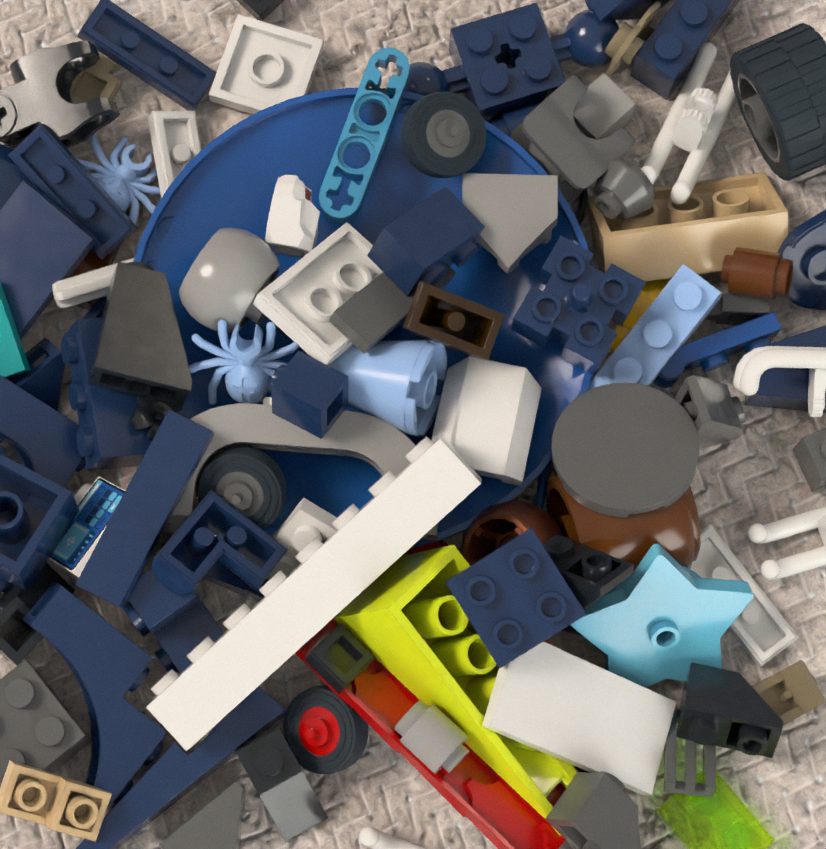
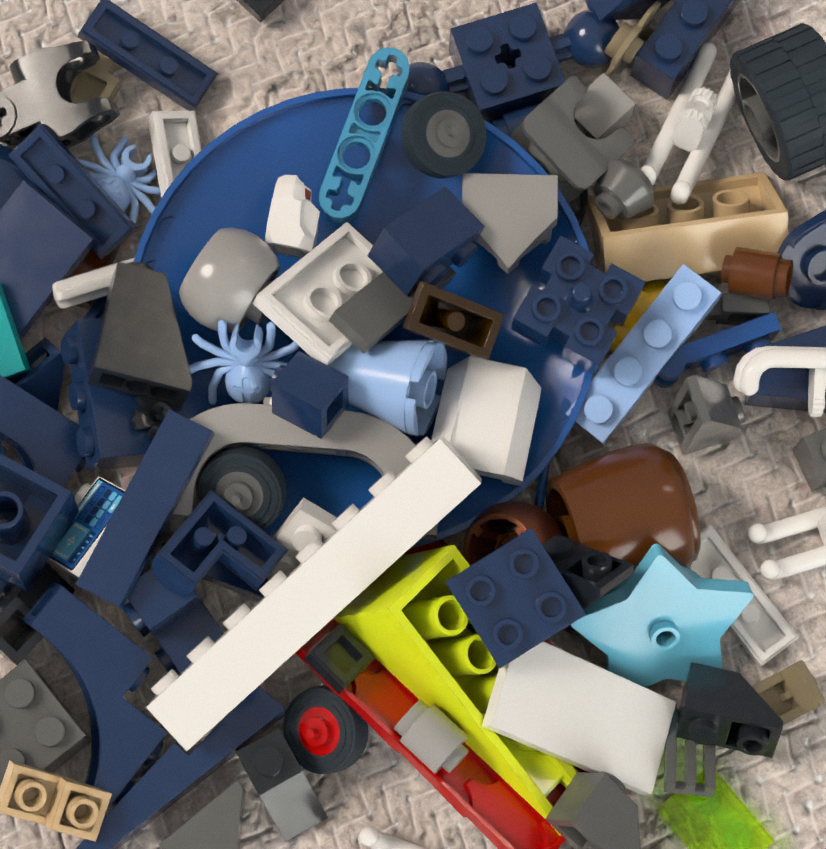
(264, 66): white plate -> none
(625, 449): dark grey tile -> none

